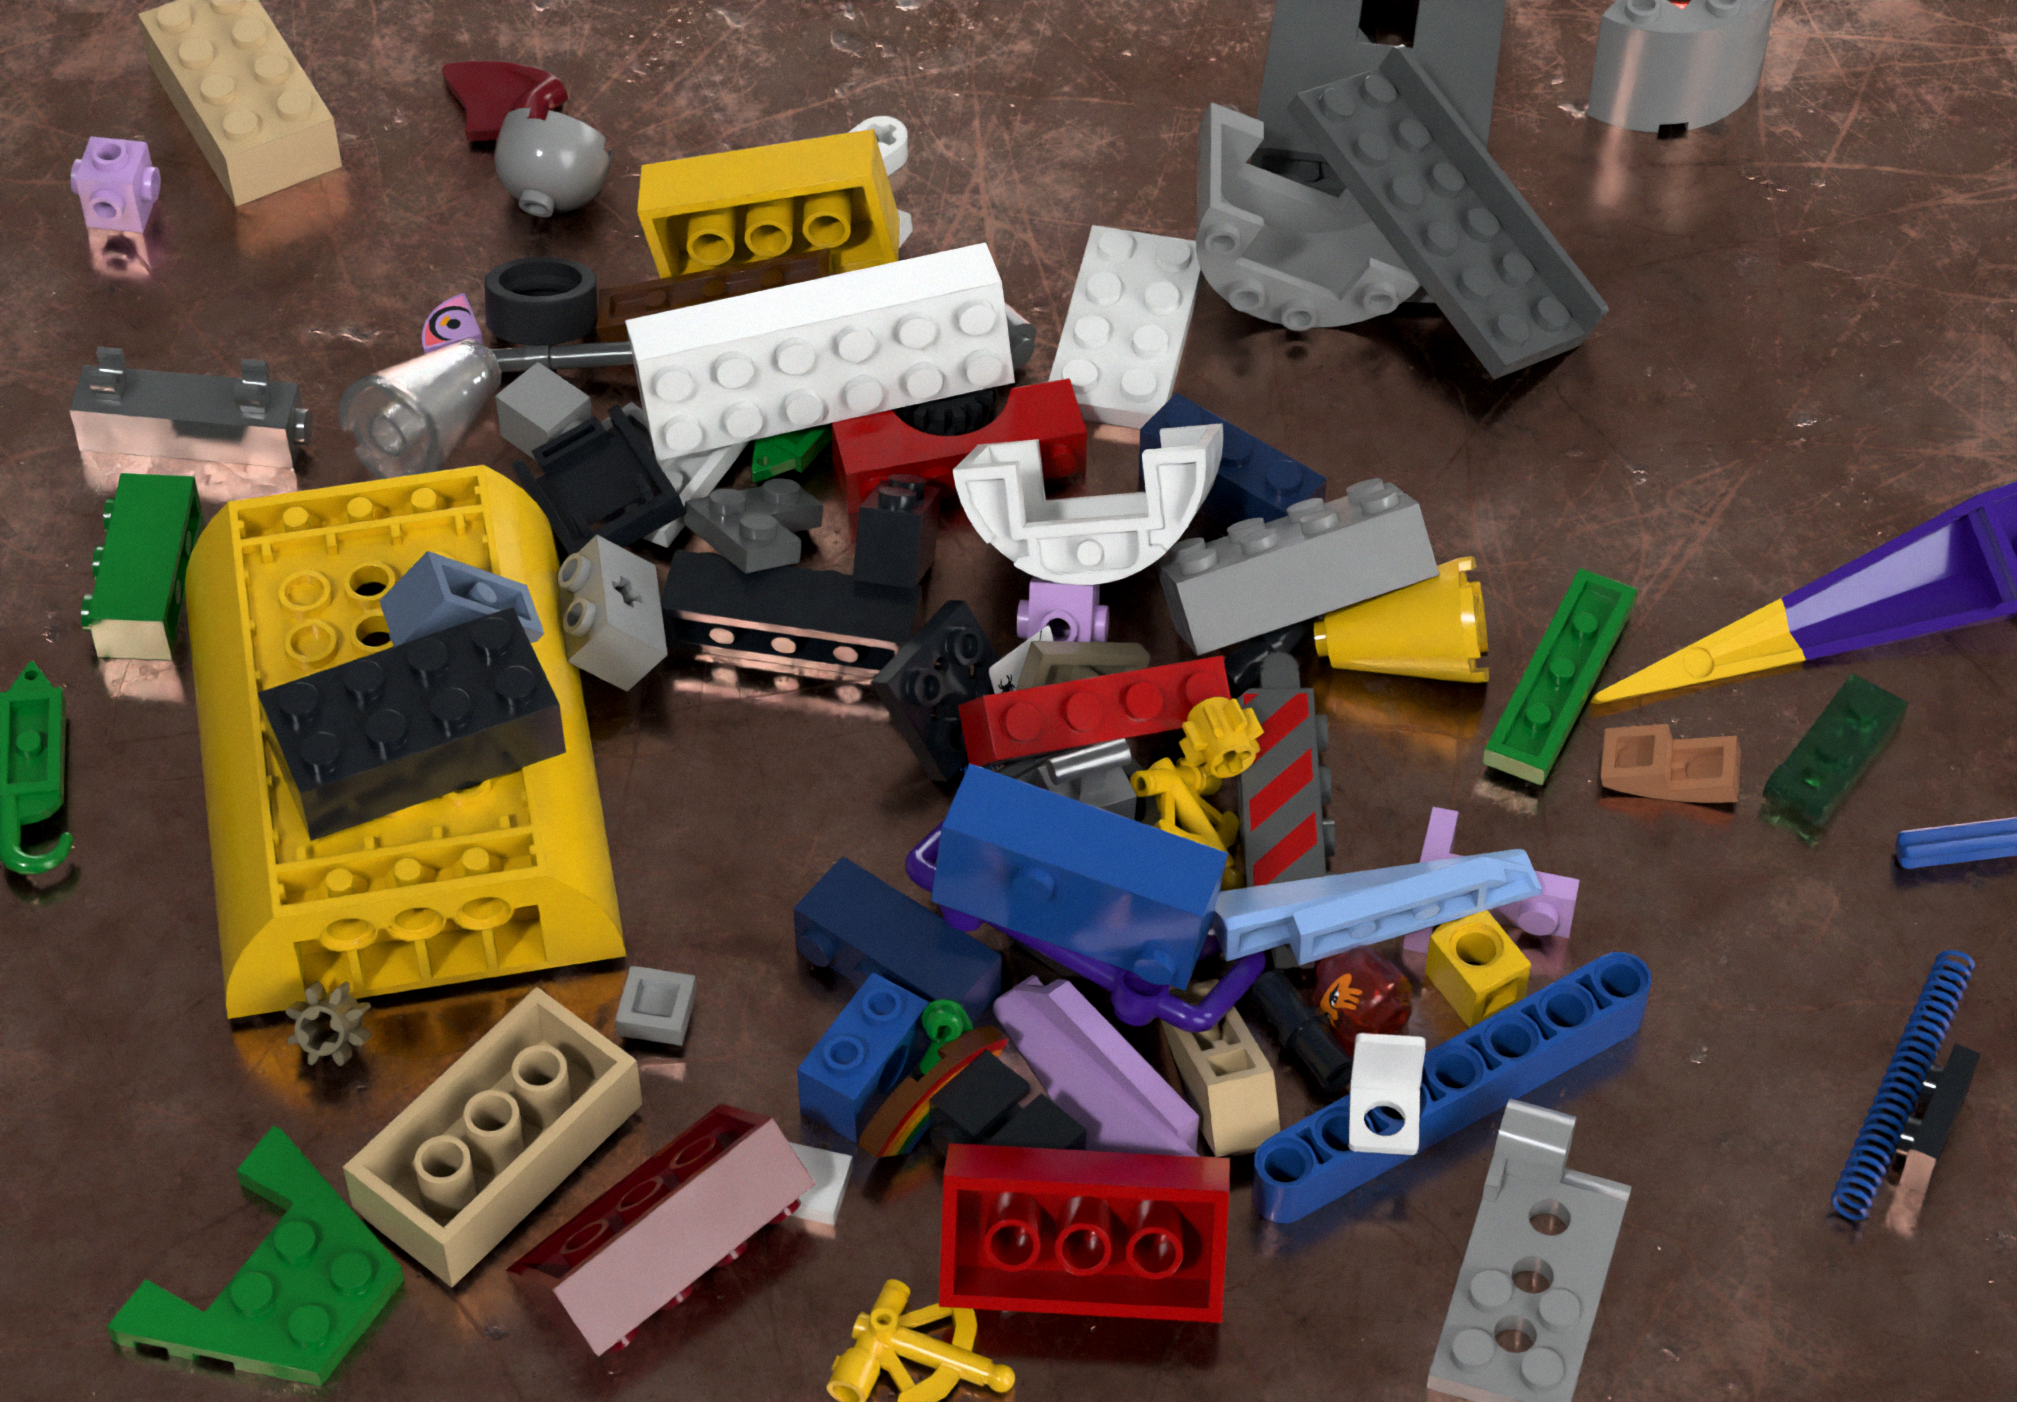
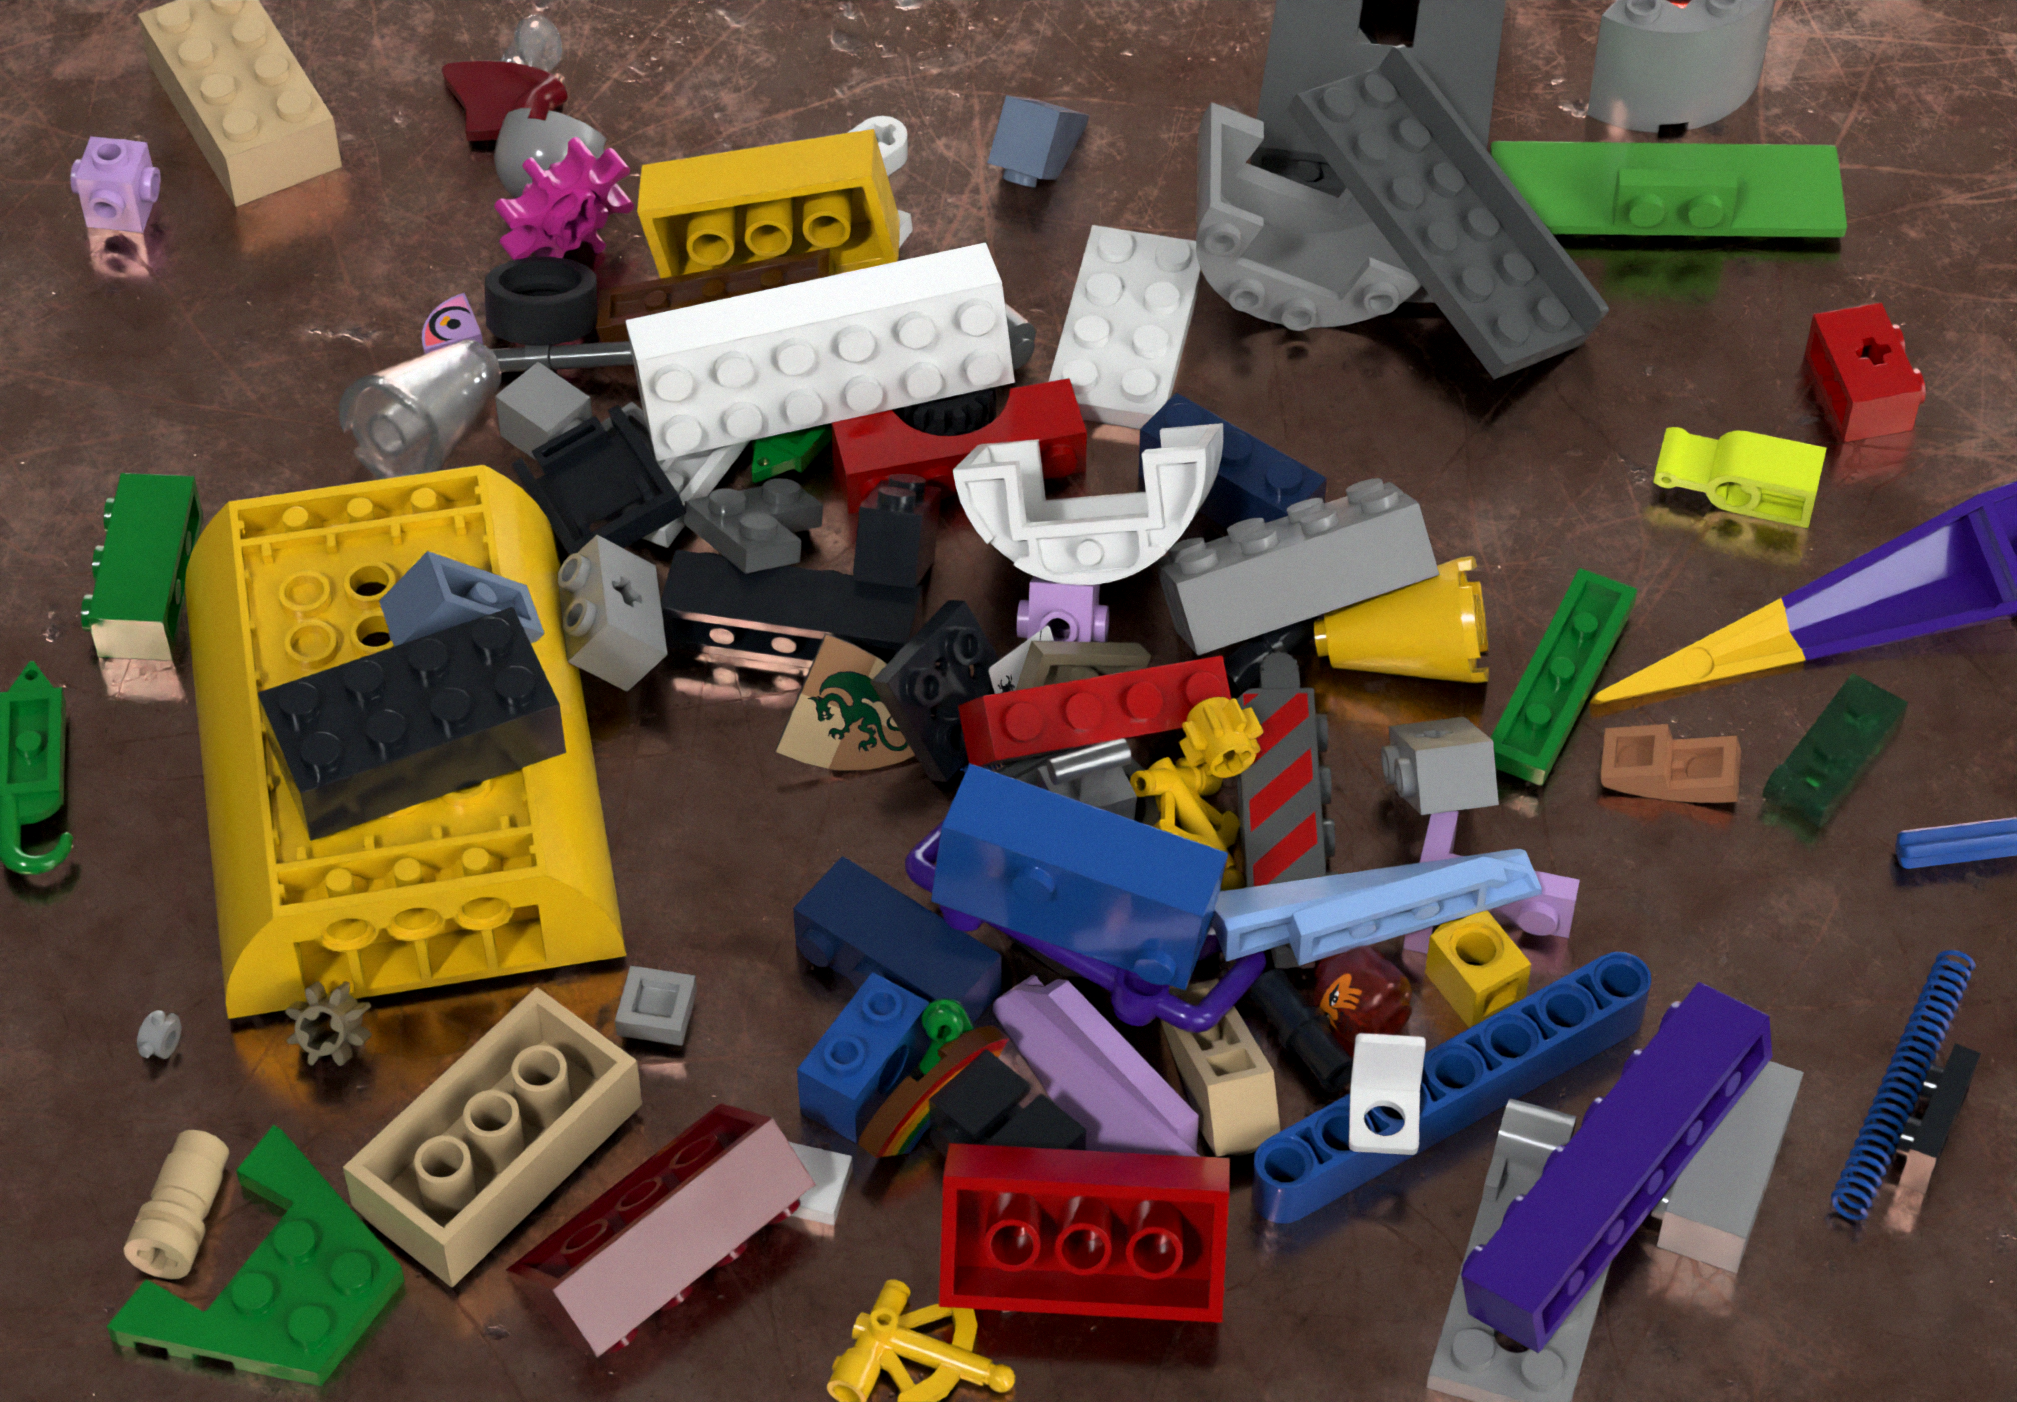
(159, 1035): none -> light grey piece
(172, 1223): none -> tan axle
(189, 414): dark grey brick -> none
(535, 43): none -> clear plate
(564, 203): none -> dark pink gear
(840, 715): none -> shield
(1035, 139): none -> sand blue slope
(1441, 765): none -> light grey brick
(1616, 1166): none -> dark purple brick
(1678, 187): none -> bright green bracket
(1721, 1189): none -> light grey brick
(1745, 473): none -> neon yellow piece
(1864, 372): none -> red brick

